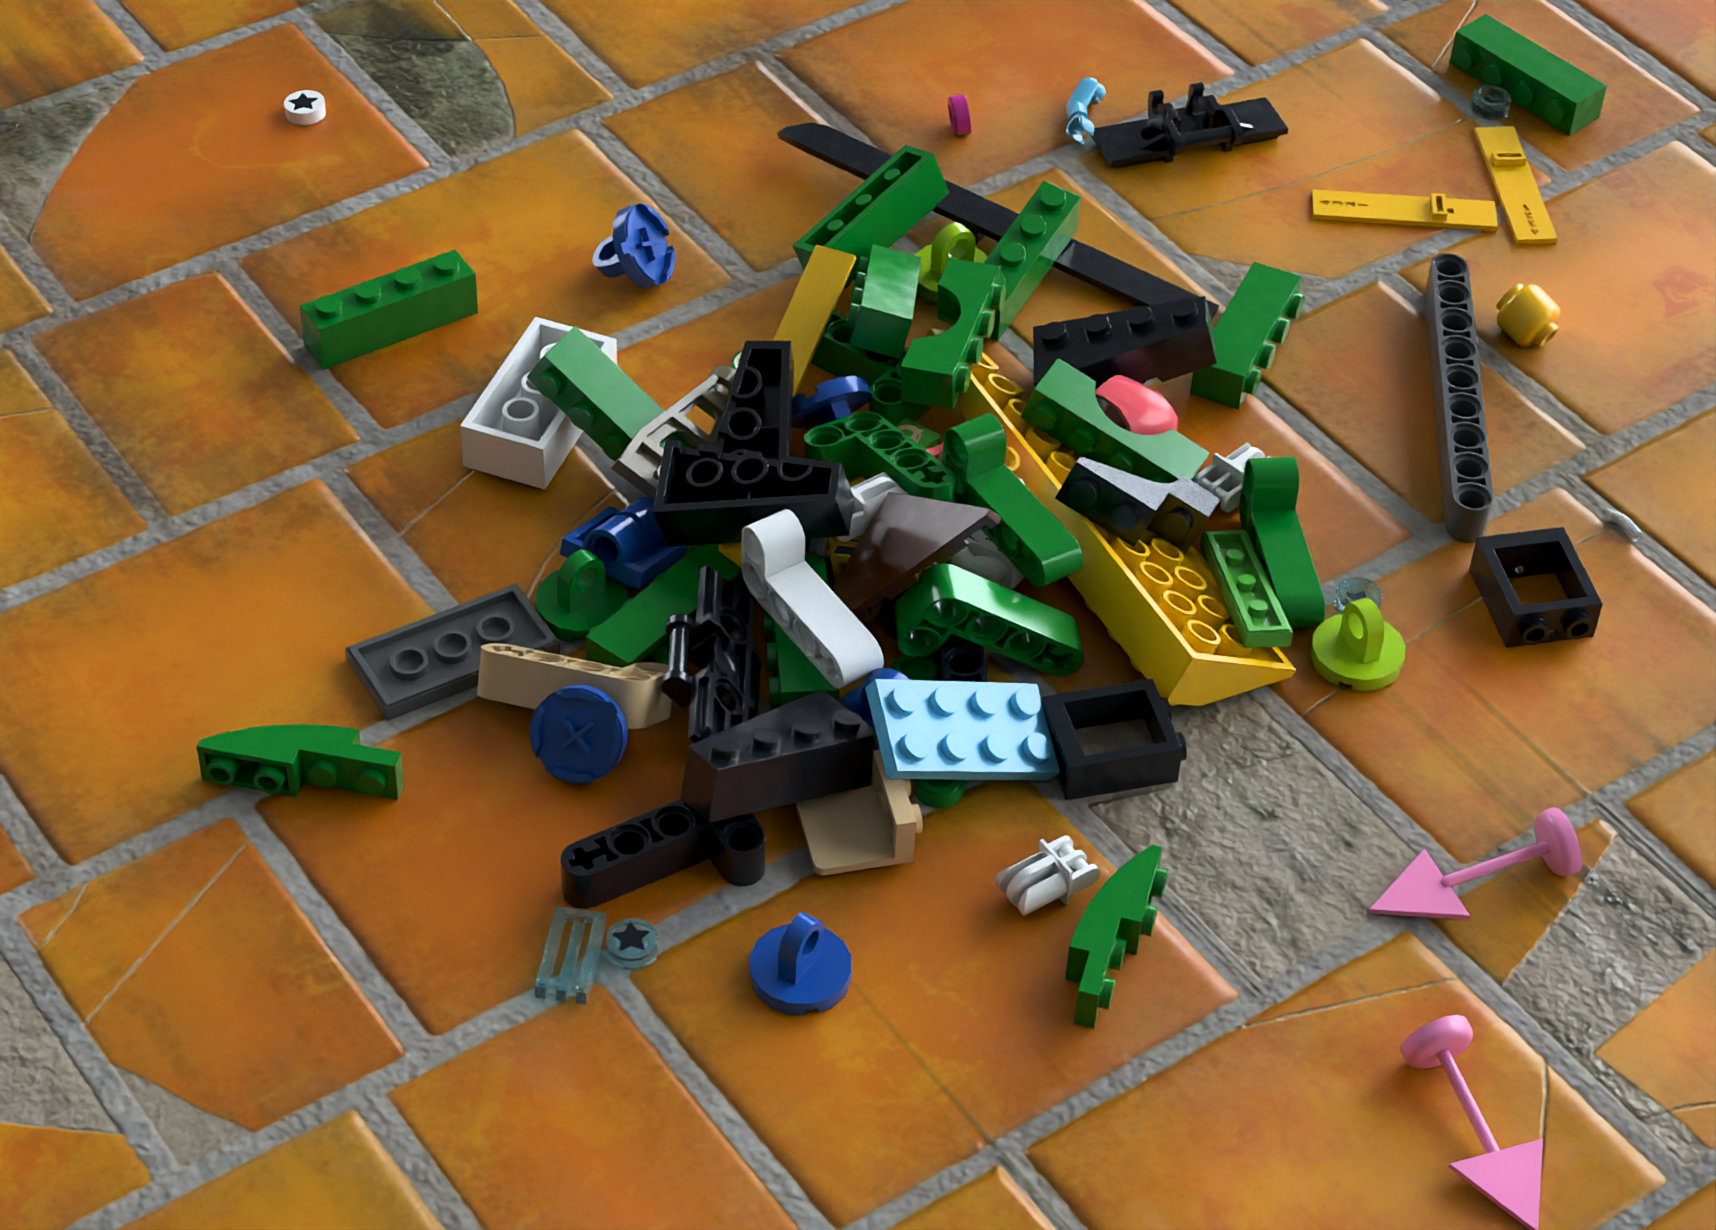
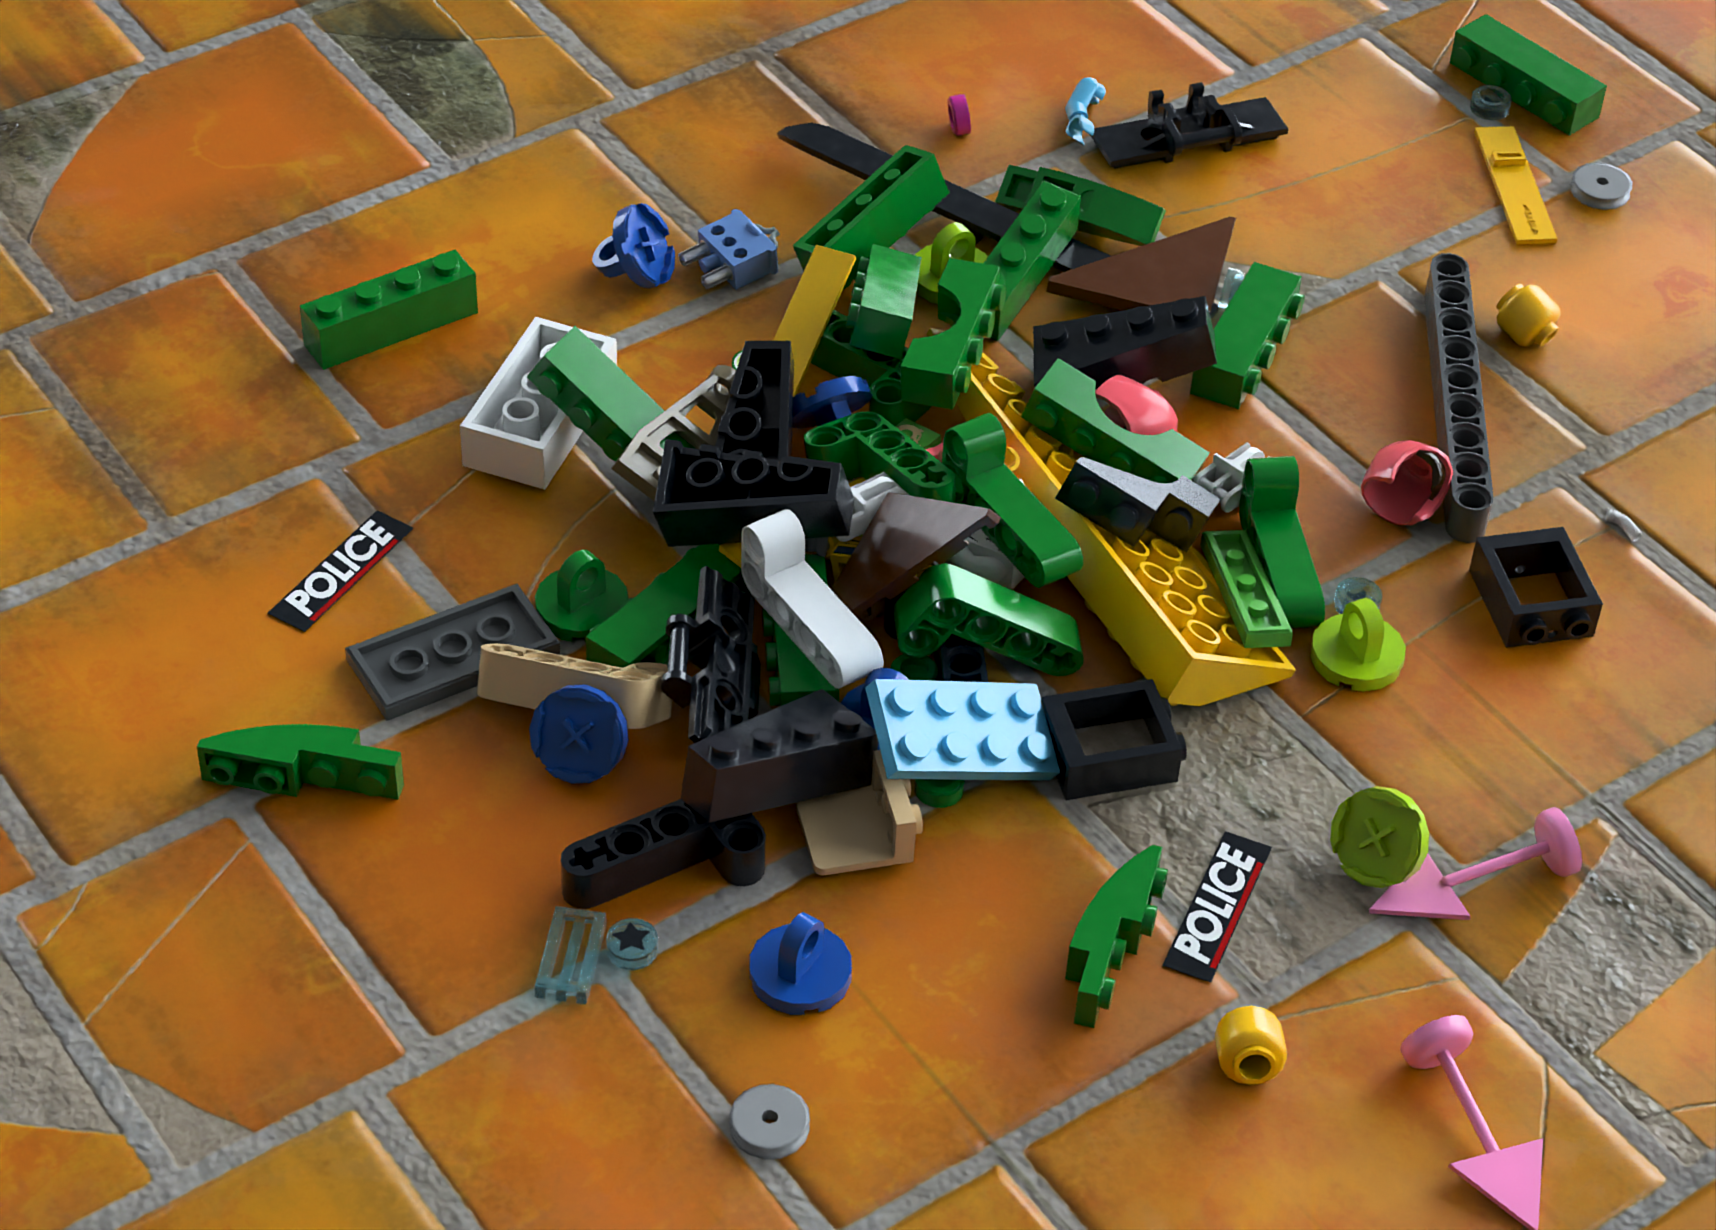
(305, 107): white tile -> none
(340, 571): none -> sticker
(626, 543): blue plate -> none
(735, 250): none -> medium blue piece
(769, 1139): none -> light grey piece
(1047, 875): white arm -> none
(1102, 208): none -> green slope
(1153, 273): none -> reddish brown tile
(1217, 906): none -> sticker
(1231, 283): none -> clear light blue tile
(1250, 1045): none -> yellow head
(1379, 837): none -> lime tile
(1404, 210): yellow piece -> none
(1407, 482): none -> coral piece
(1601, 186): none -> light grey piece

